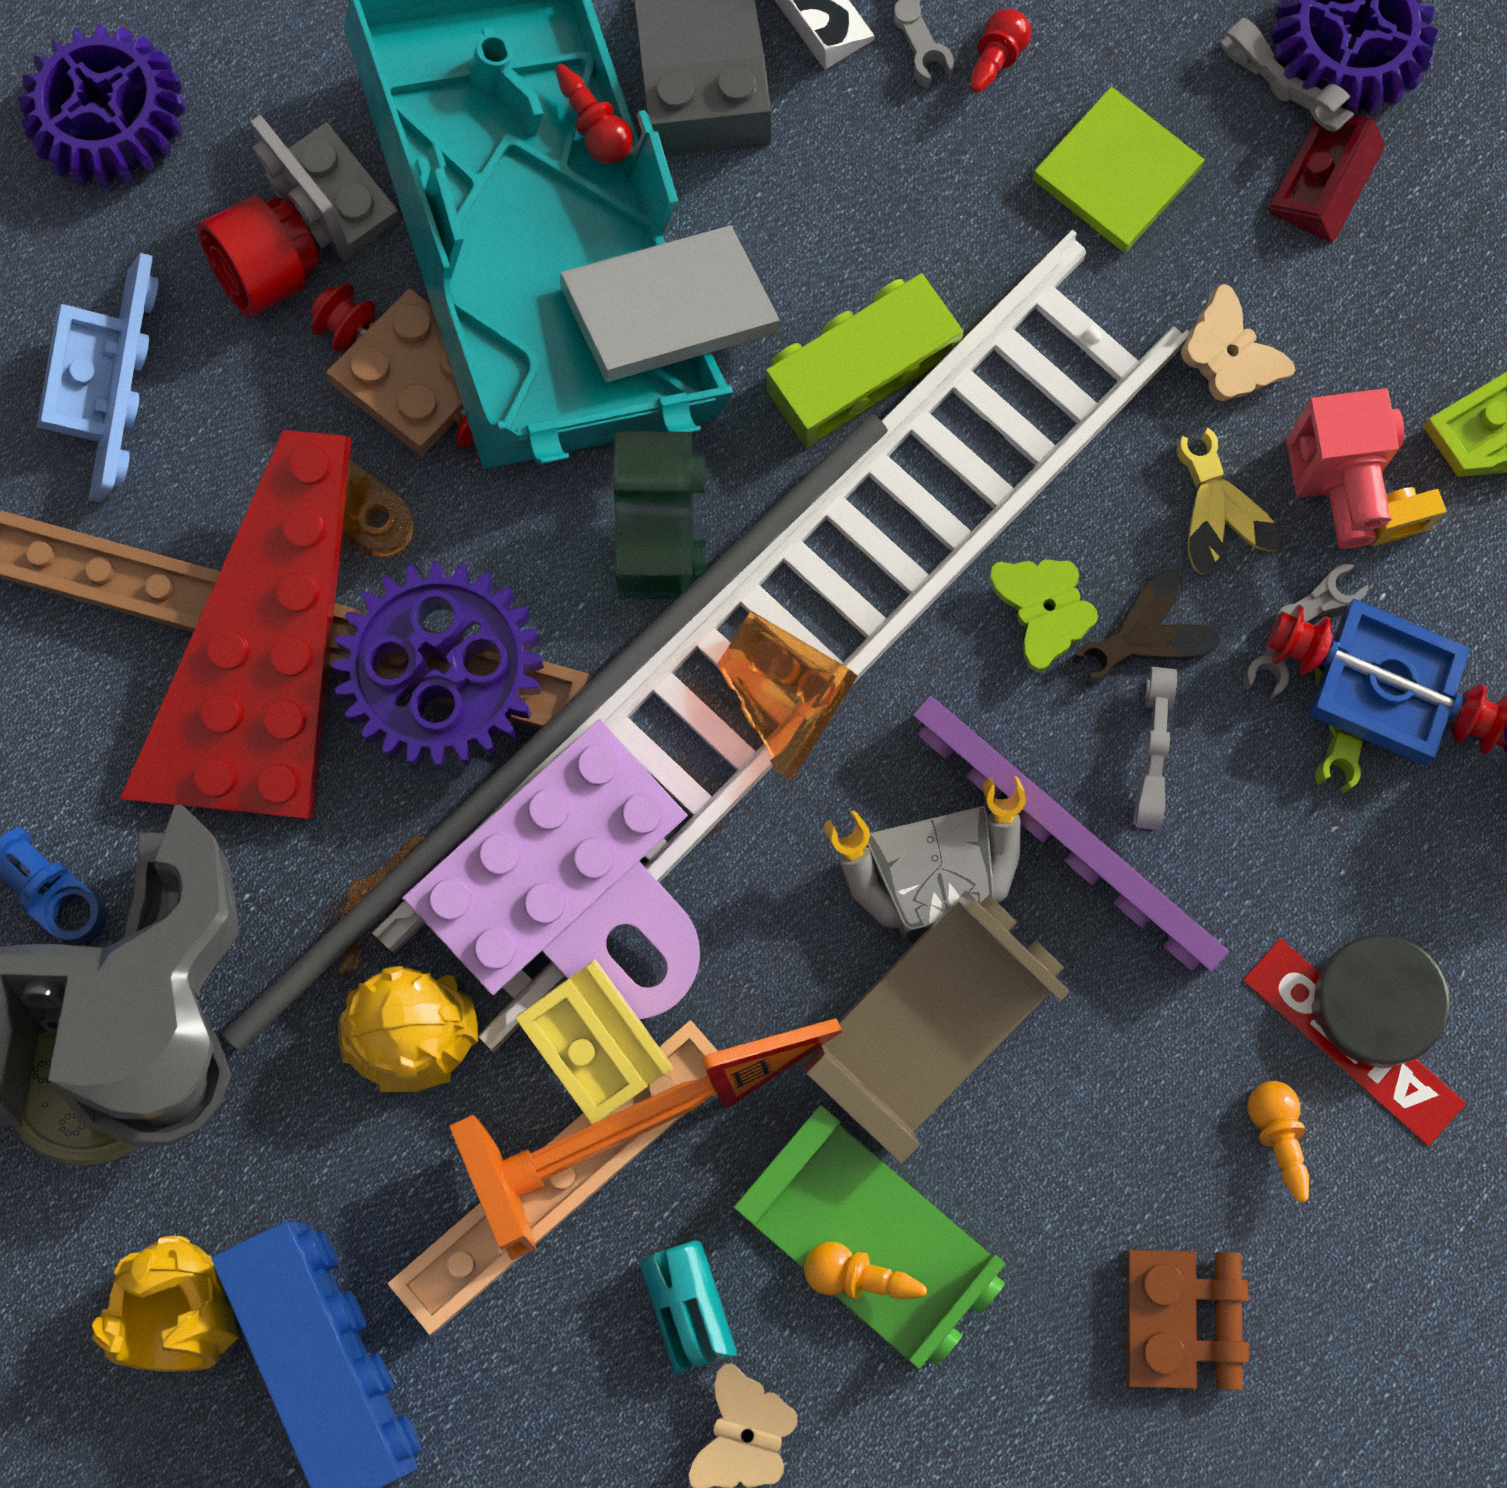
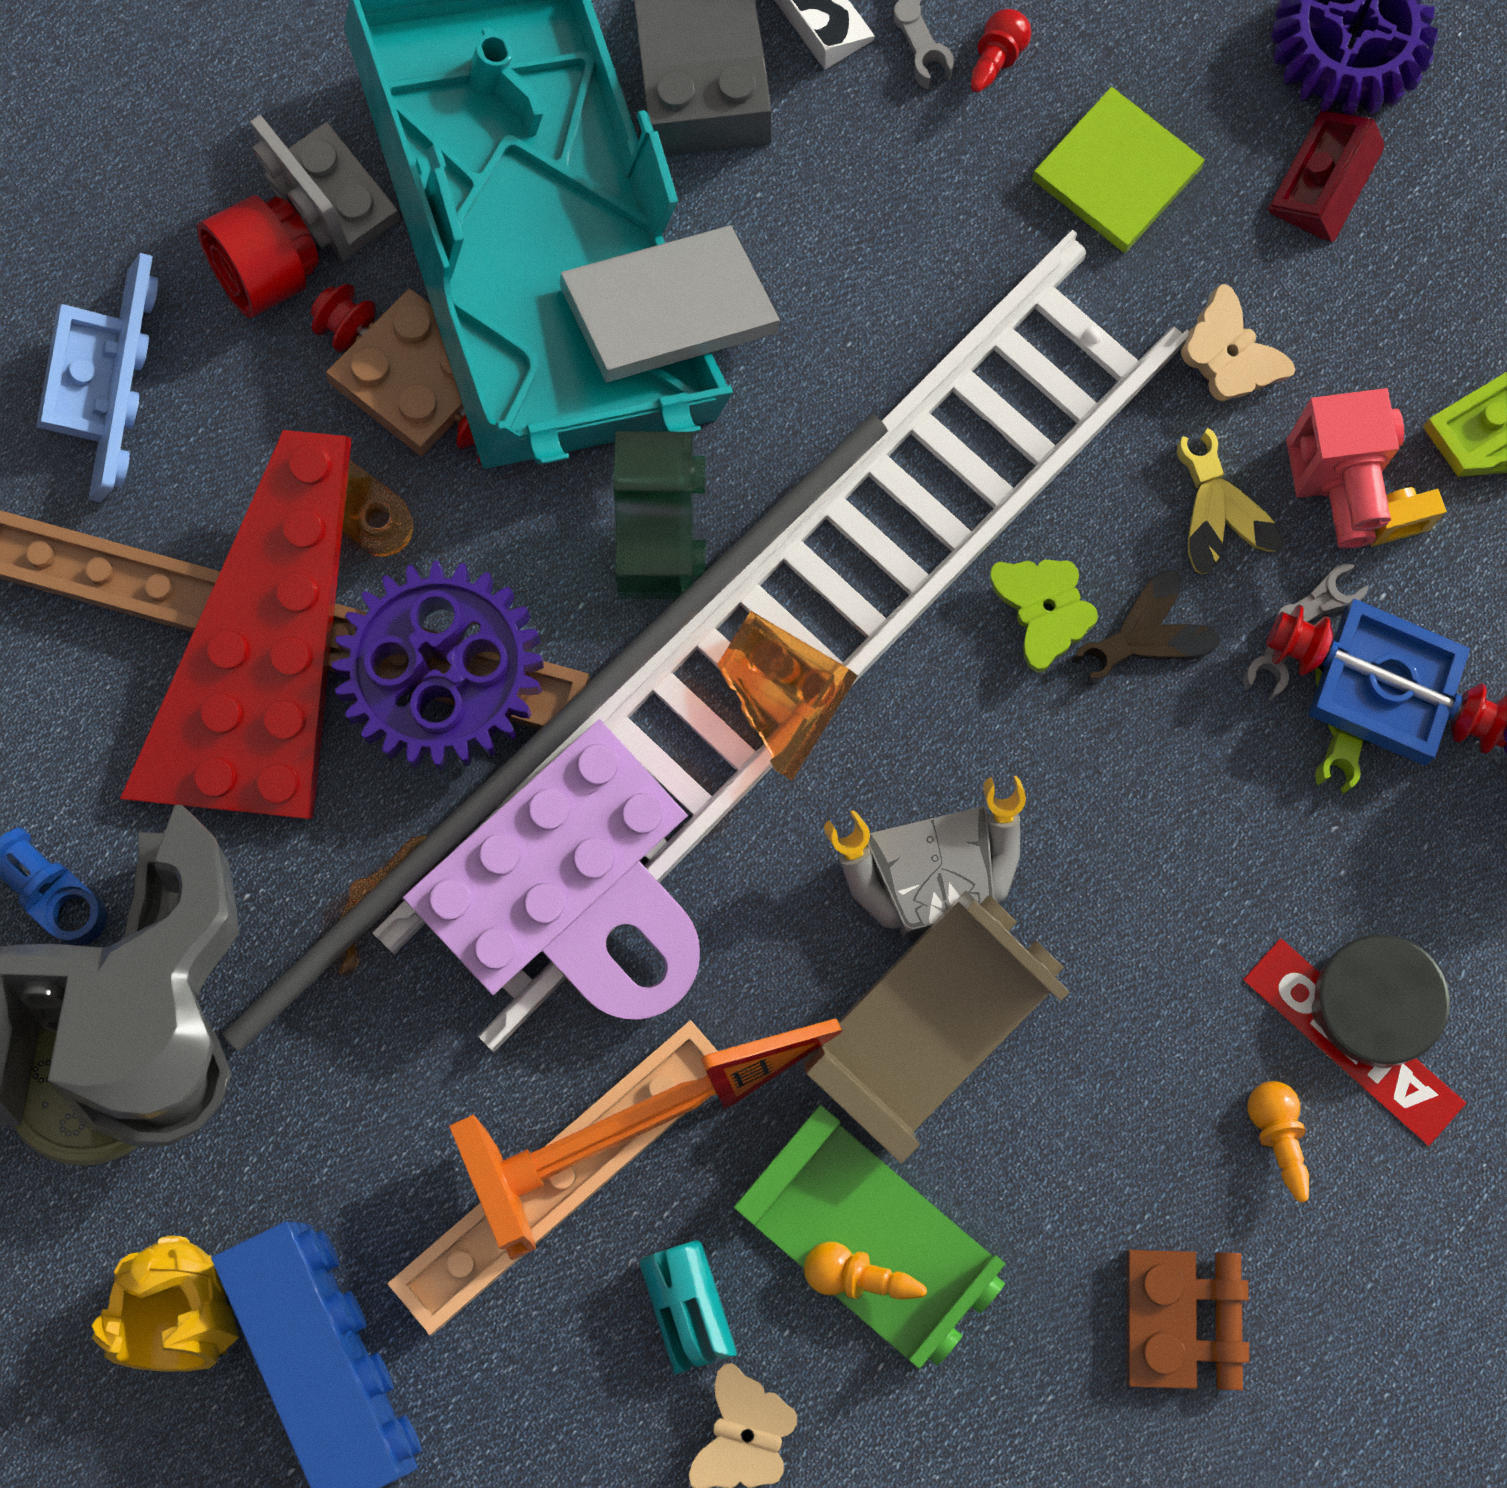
(119, 75): dark purple gear -> none
(407, 1029): yellow helmet -> none
(594, 1042): light yellow plate -> none
(606, 135): red bar -> none
(862, 359): lime brick -> none
(1088, 853): medium lavender plate -> none
(1150, 797): light grey piece -> none
(1249, 49): light grey piece -> none

